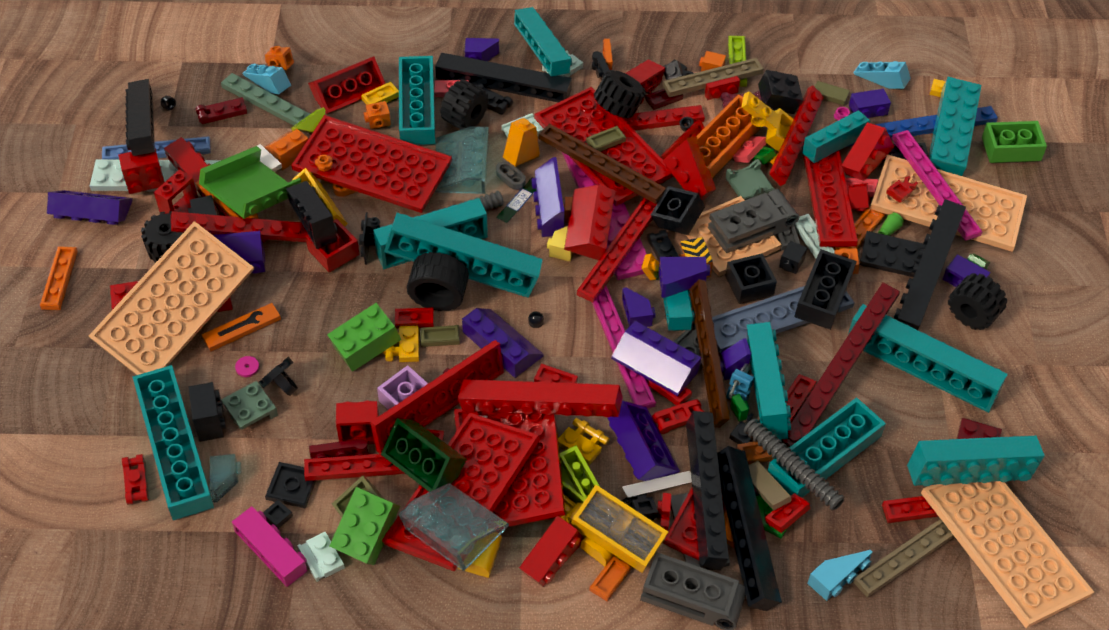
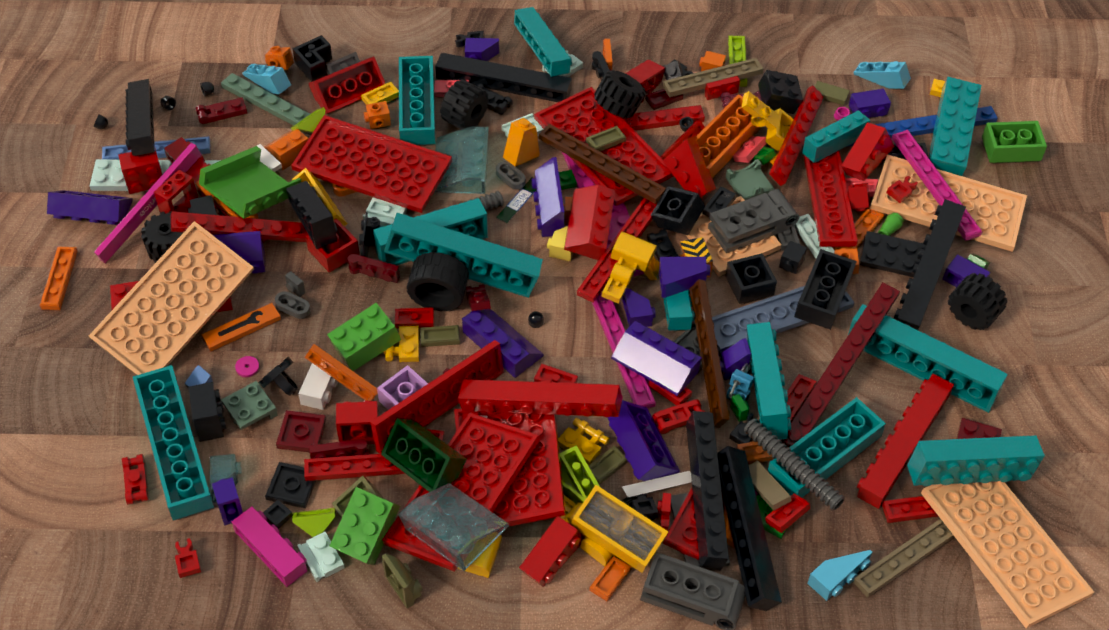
(101, 122): none -> black hinge
(144, 206): none -> dark pink tile
(187, 560): none -> red plate
(198, 376): none -> medium blue slope
(207, 88): none -> black hinge
(227, 500): none -> dark purple brick
(293, 305): none -> dark grey plate
(294, 284): none -> dark grey plate
(300, 431): none -> dark red plate
(312, 57): none -> black brick
(314, 521): none -> lime slope
(316, 388): none -> white brick
(324, 162): orange plate -> none
(341, 373): none -> orange tile
(342, 63): none -> dark grey plate
(373, 268): none -> dark red plate
(383, 211): none -> light aqua plate
(401, 580): none -> olive slope
(461, 38): none -> black plate
(478, 298): none -> dark red plate
(567, 180): none -> green plate
(607, 464): none -> olive tile
(631, 254): none -> yellow plate
(721, 199): none -> black plate
(903, 442): none -> red brick

